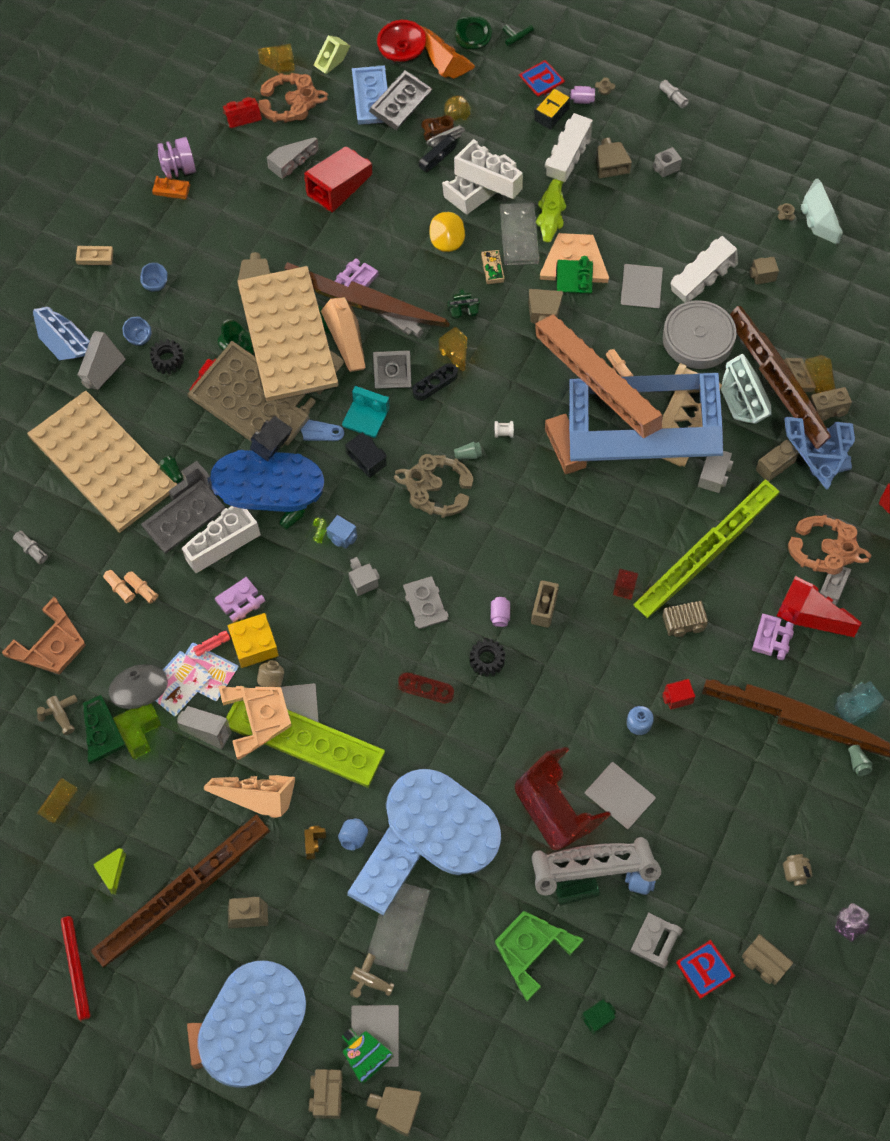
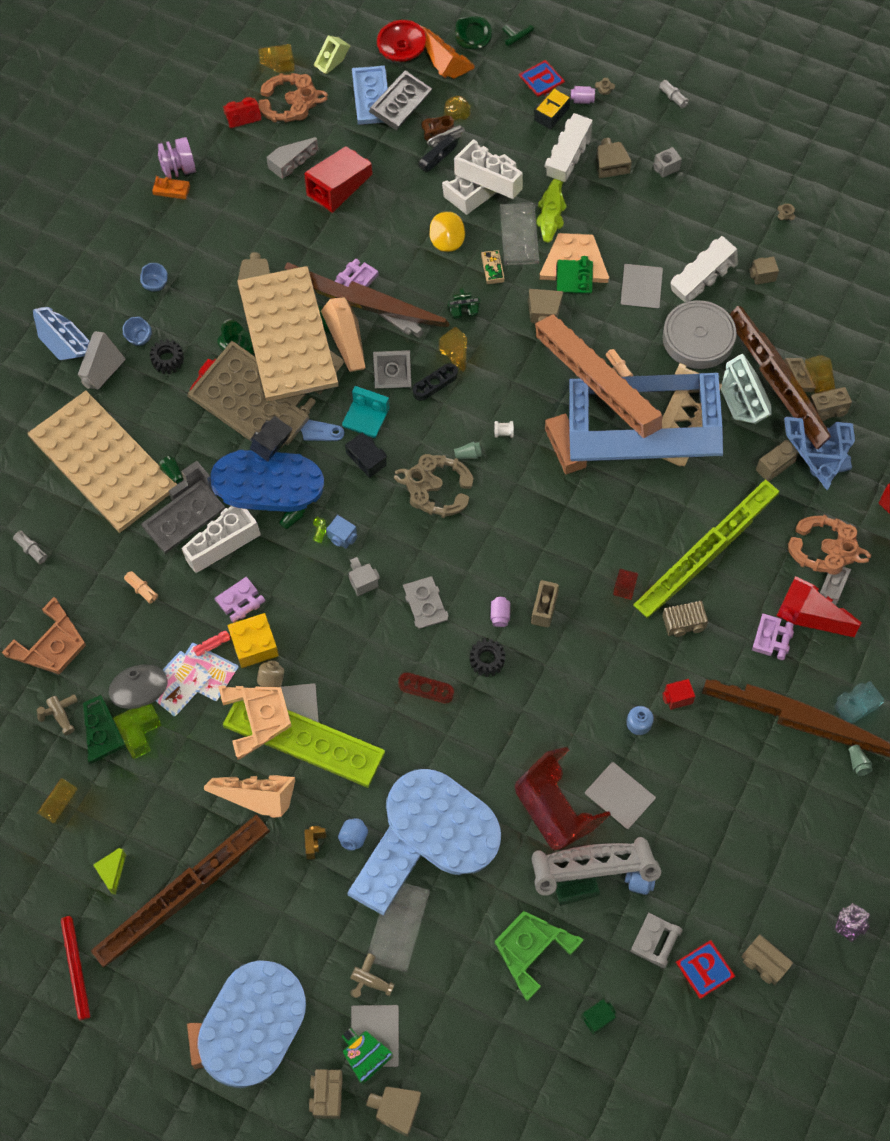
(94, 255): tan plate -> none
(119, 586): light nougat axle -> none
(205, 726): light grey slope -> none
(247, 912): dark tan torso -> none
(714, 472): light grey brick -> none
(797, 869): dark tan head -> none
(820, 213): light aqua wedge -> none

